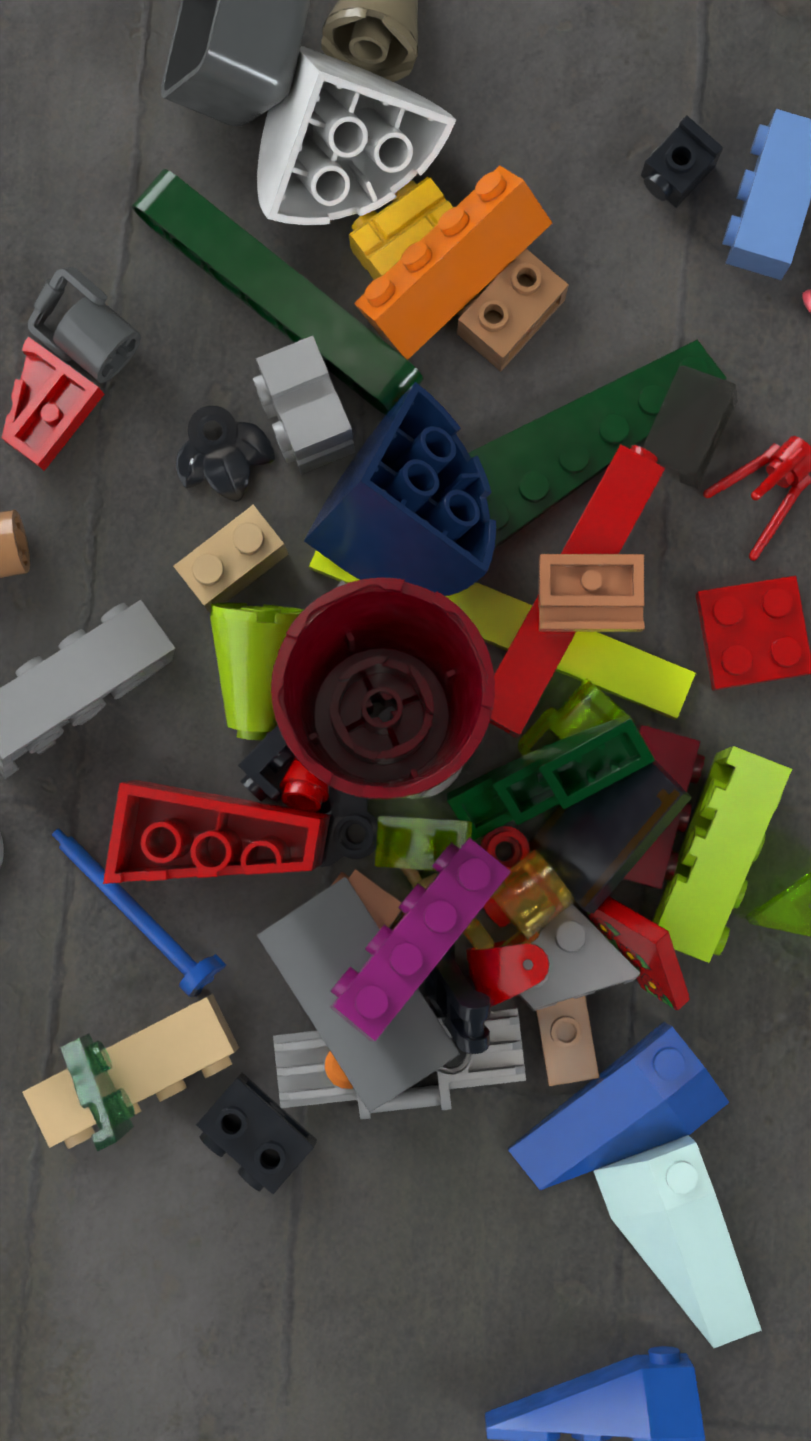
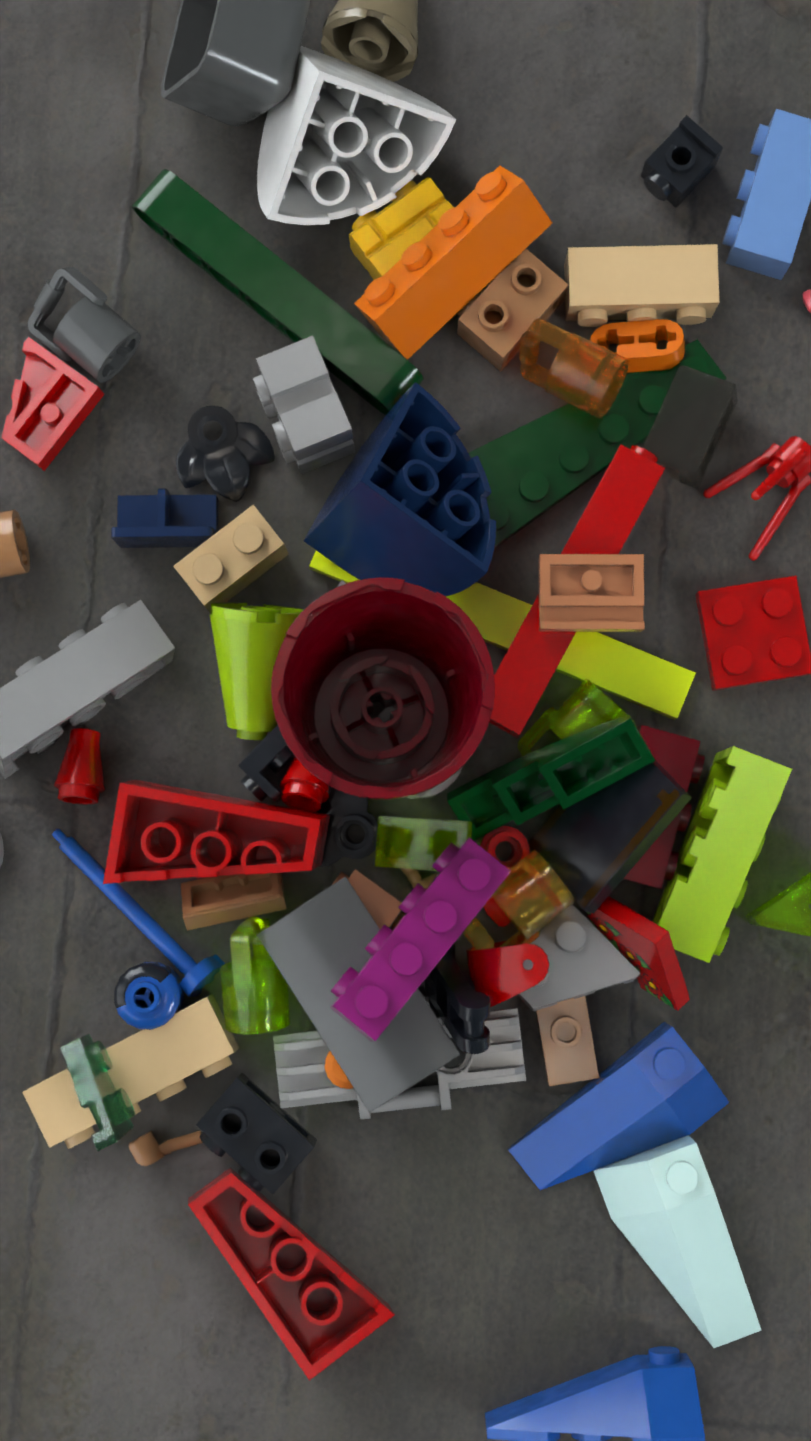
(81, 769): none -> red cone
(148, 1151): none -> medium nougat hand
(157, 979): none -> blue head
(165, 520): none -> dark blue panel
(231, 898): none -> medium nougat plate
(253, 988): none -> clear neon green piece
(295, 1282): none -> red wedge
(581, 372): none -> clear orange piece
(639, 343): none -> orange beam
(641, 283): none -> tan brick

